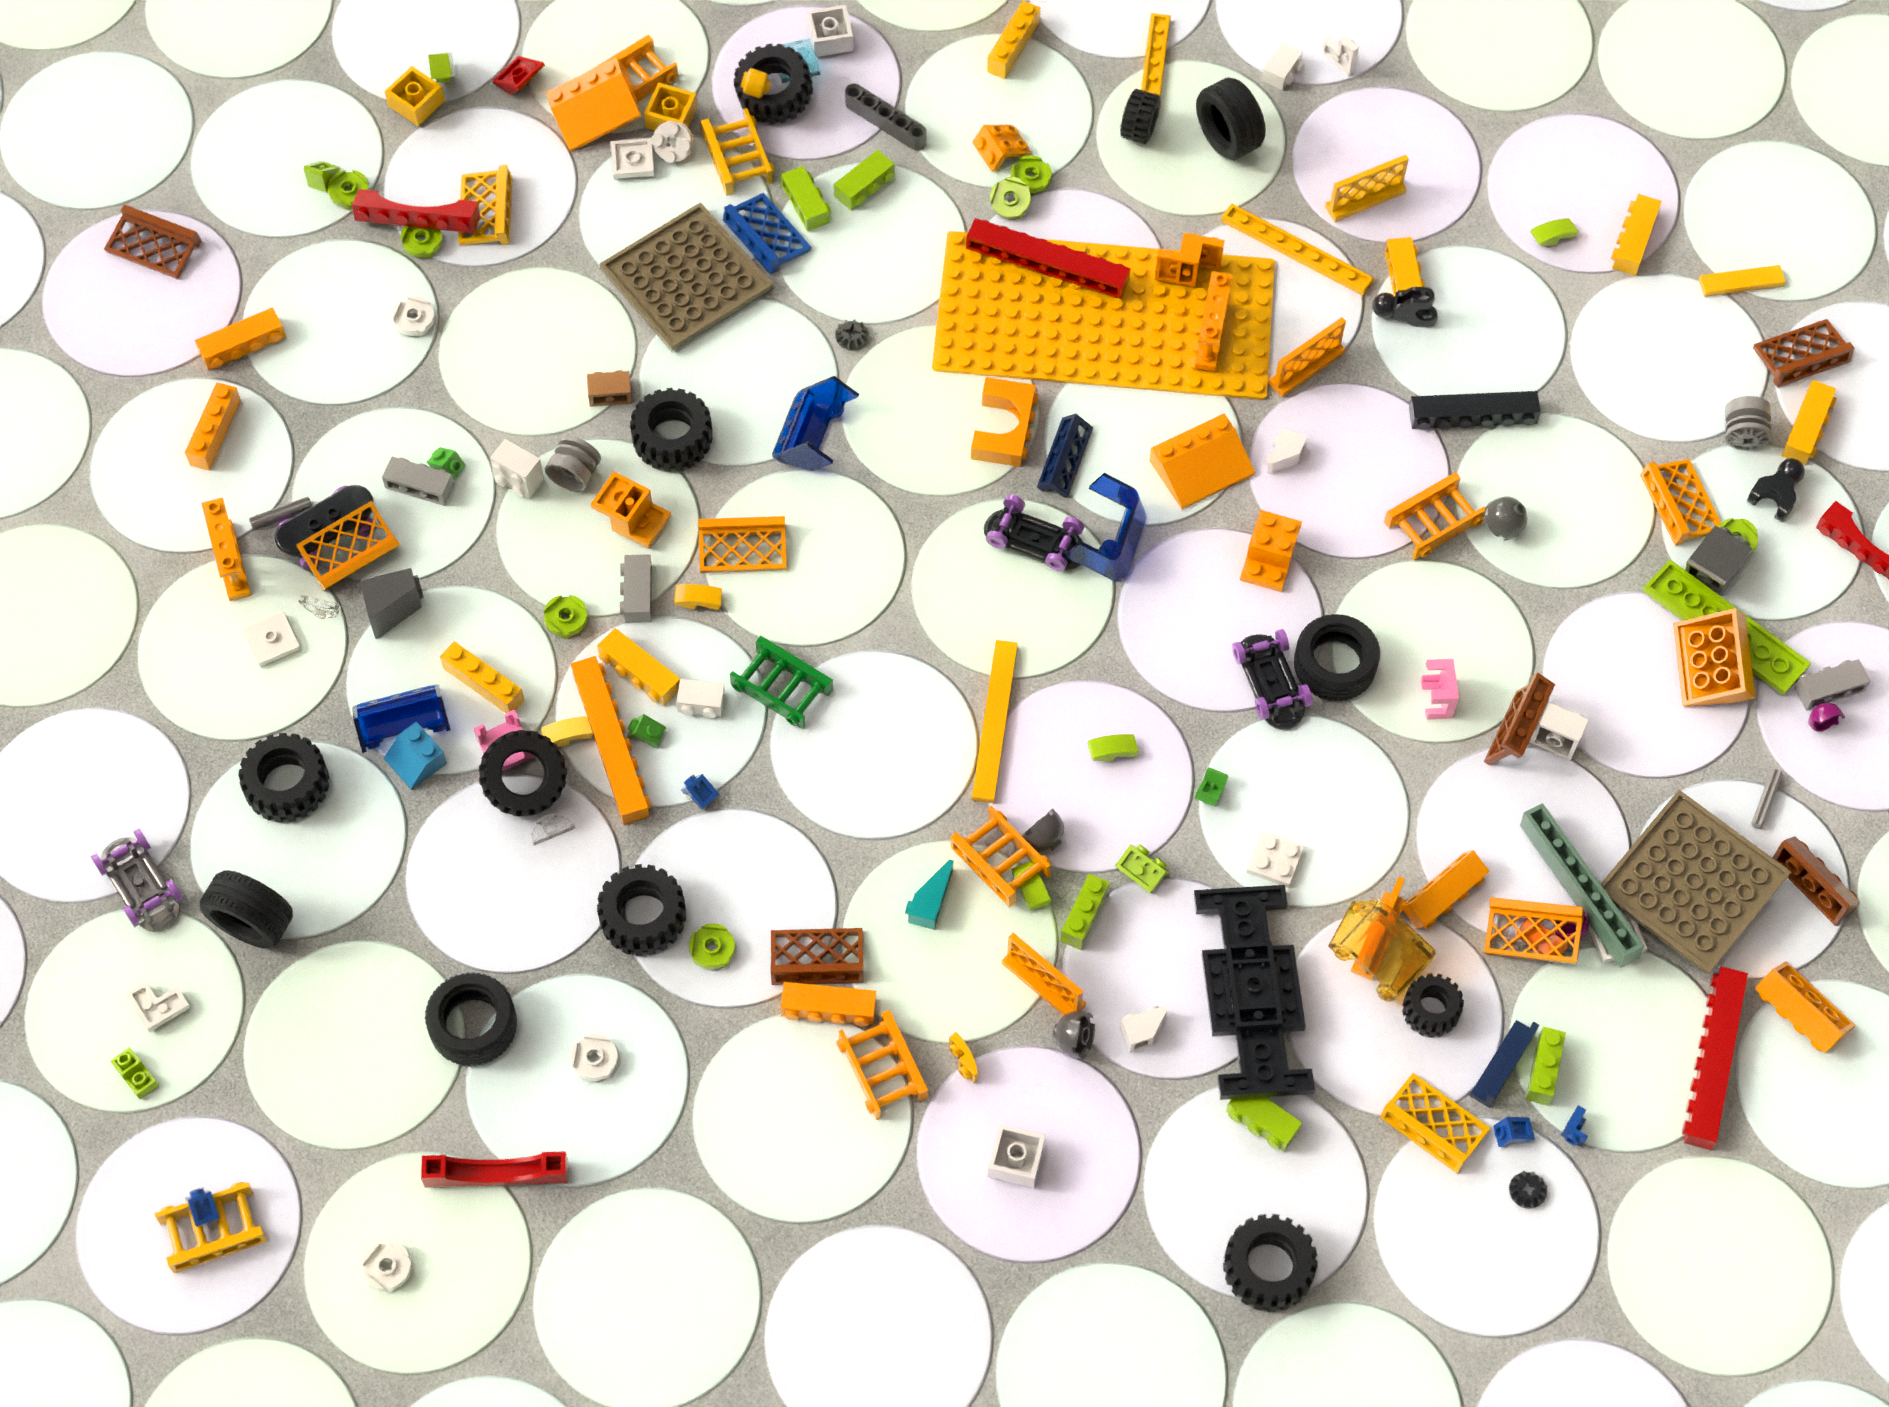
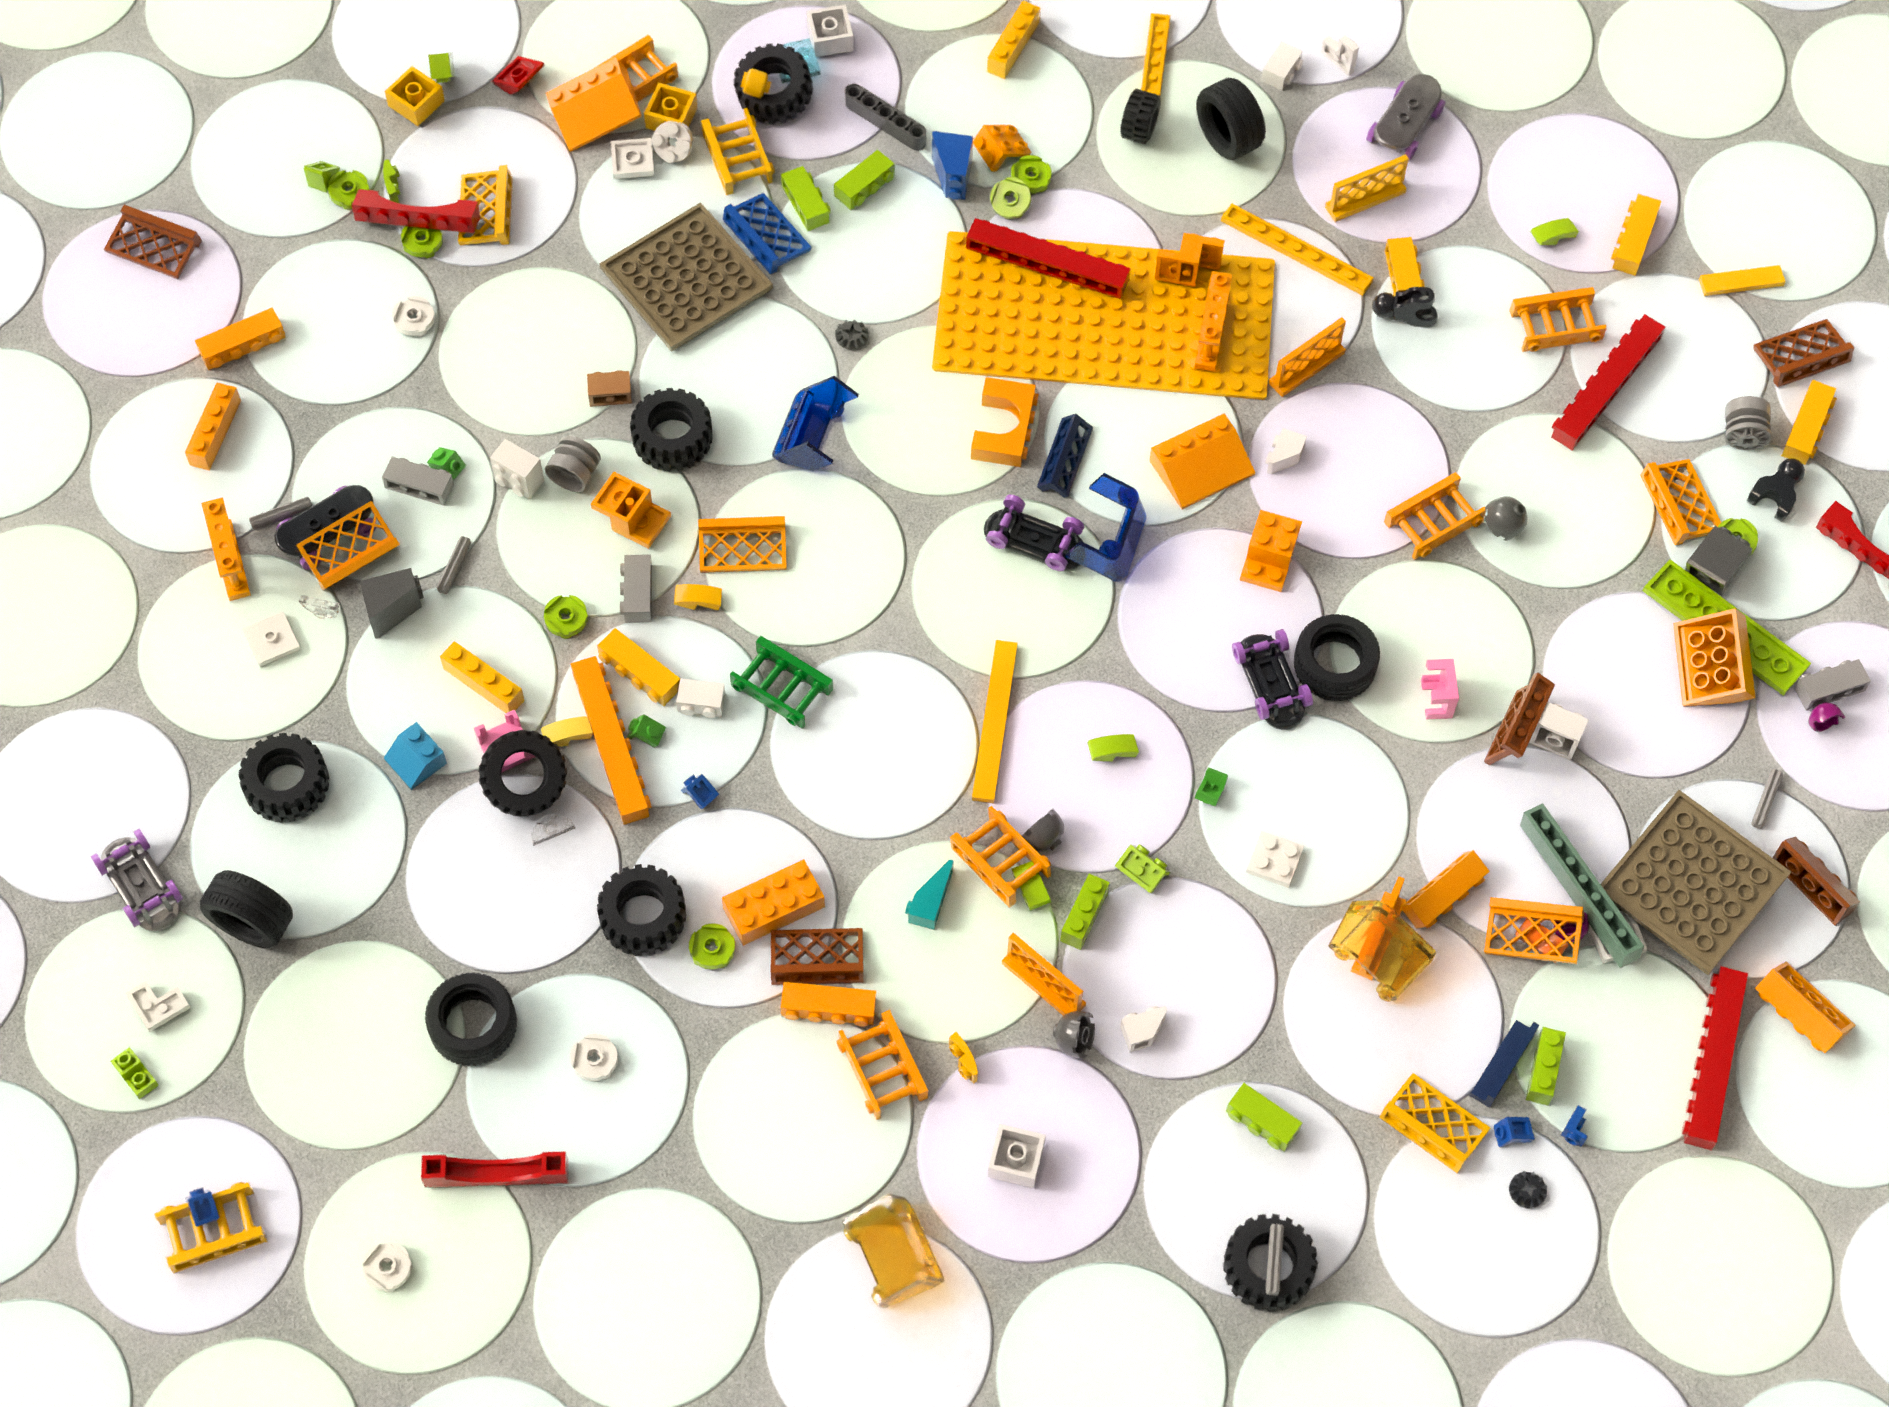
(390, 176): none -> lime slope
(397, 712): clear blue windscreen -> none
(453, 565): none -> light grey axle
(773, 902): none -> light orange brick
(894, 1249): none -> clear yellow windscreen
(953, 162): none -> blue slope
(1258, 1014): black piece -> none
(1274, 1259): none -> light grey axle
(1407, 114): none -> flat silver piece
(1443, 991): black tyre -> none
(1474, 410): black brick -> none
(1563, 302): none -> light orange fence
(1607, 382): none -> red brick

